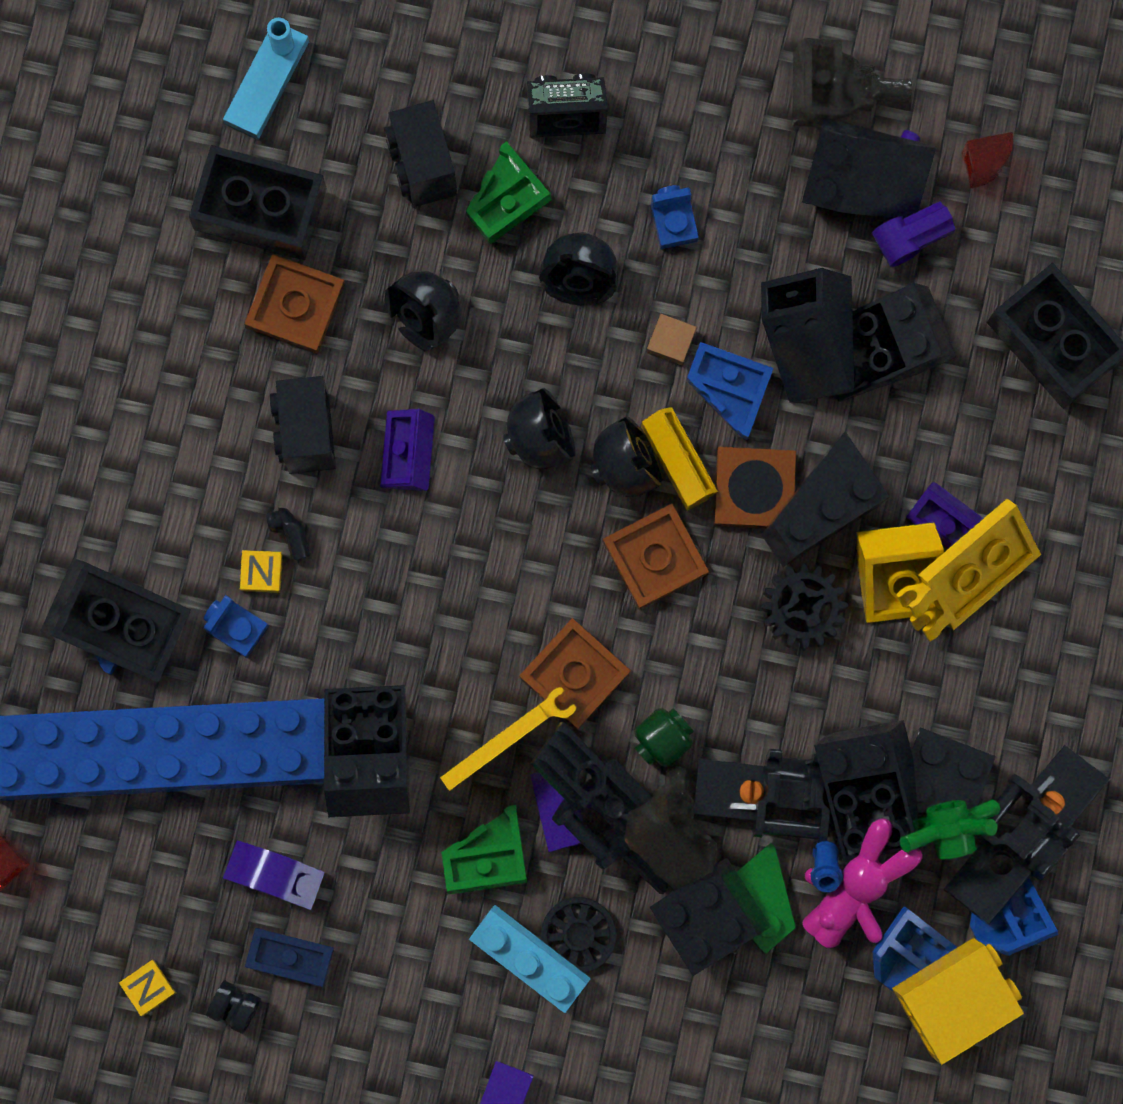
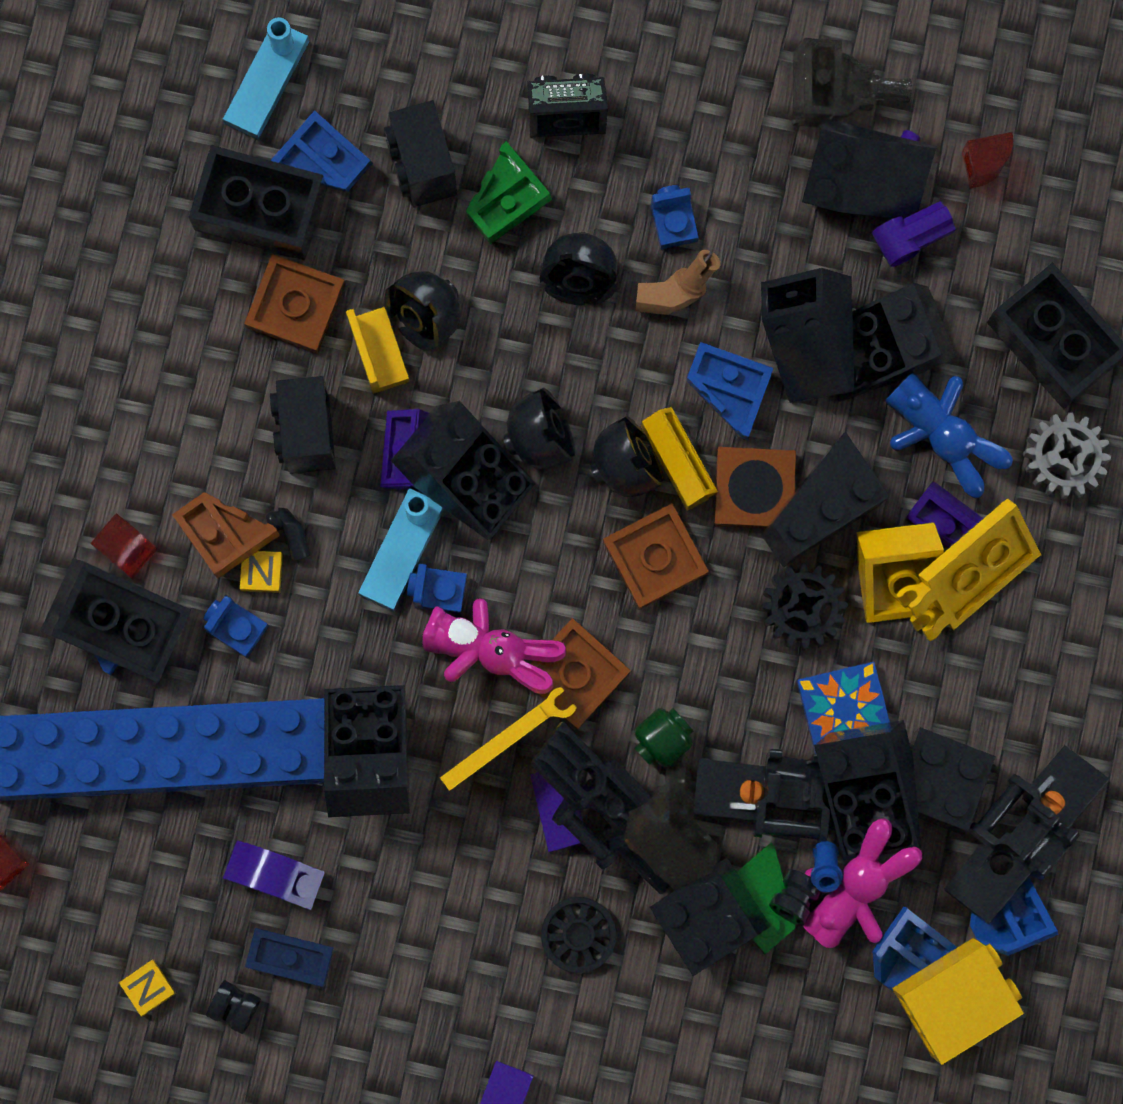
(123, 546): none -> clear red brick
(222, 532): none -> dark orange wing
(324, 151): none -> blue wing
(378, 349): none -> yellow panel
(401, 550): none -> medium azure piece
(437, 588): none -> blue bracket
(463, 469): none -> black slope
(486, 857): green wing -> none
(497, 650): none -> dark pink animal
(529, 958): medium azure plate -> none
(671, 339): medium nougat tile -> none
(680, 289): none -> medium nougat arm
(795, 899): none -> black wheel
(842, 700): none -> tile
(948, 434): none -> blue animal
(953, 828): green bar -> none
(1070, 471): none -> light grey gear

